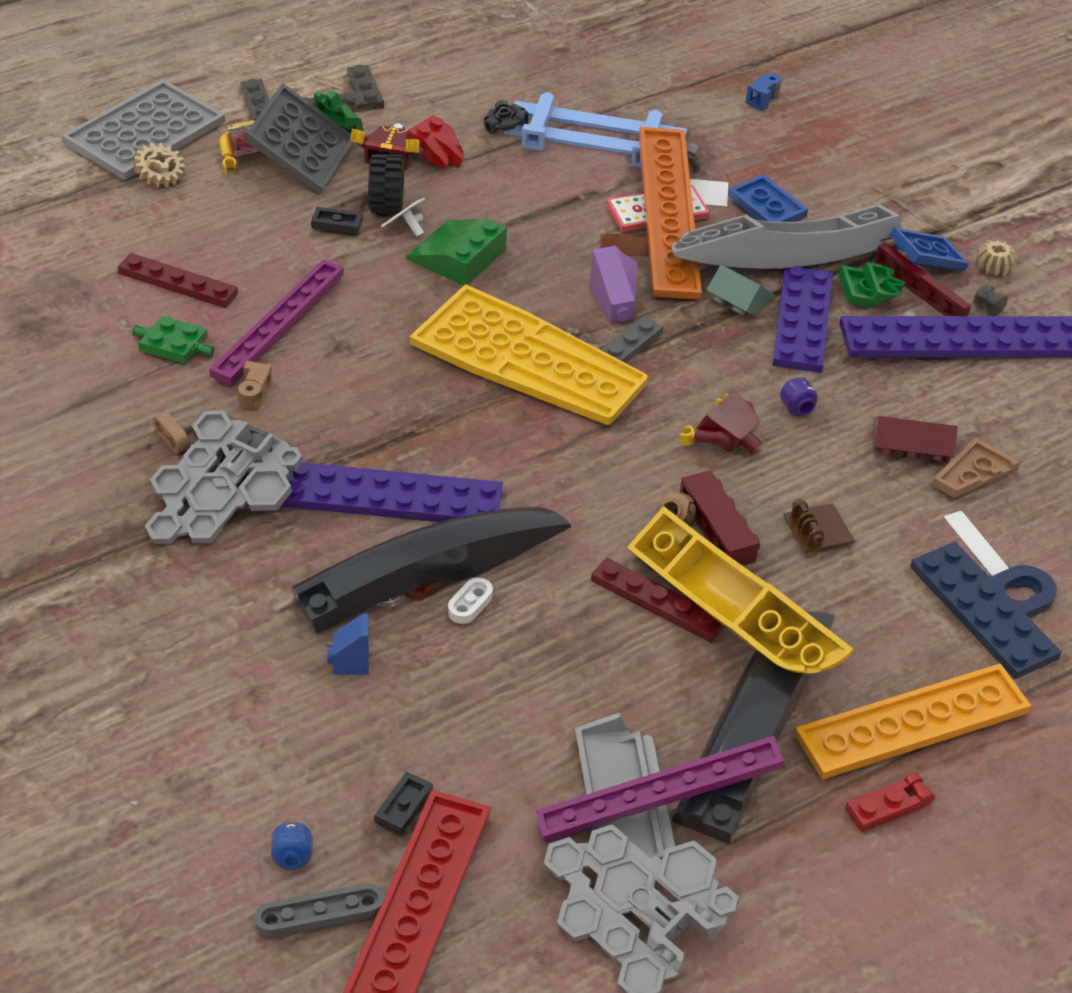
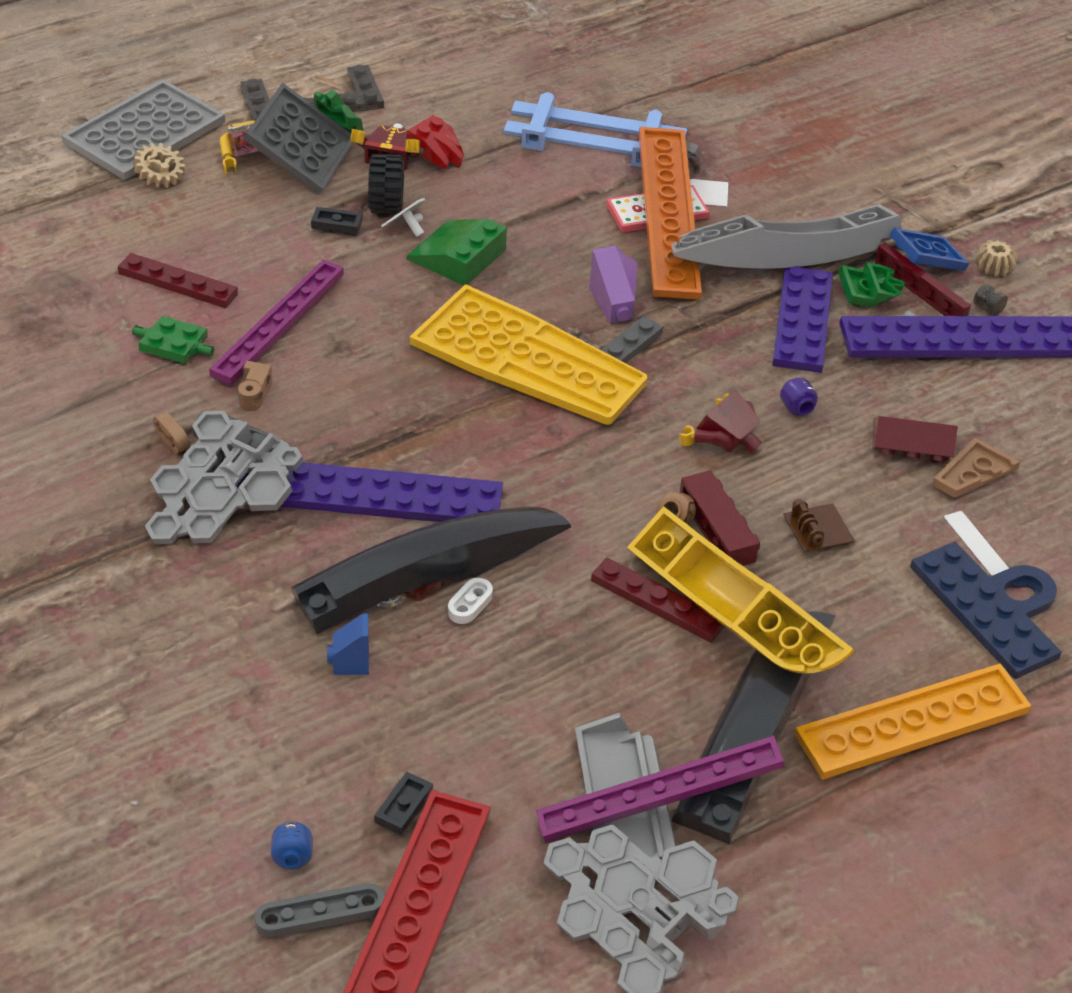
(505, 116): black piece -> none
(628, 243): dark orange slope -> none
(739, 291): sand green slope -> none
(764, 89): blue leg -> none
(767, 201): blue plate -> none
(889, 802): red plate -> none

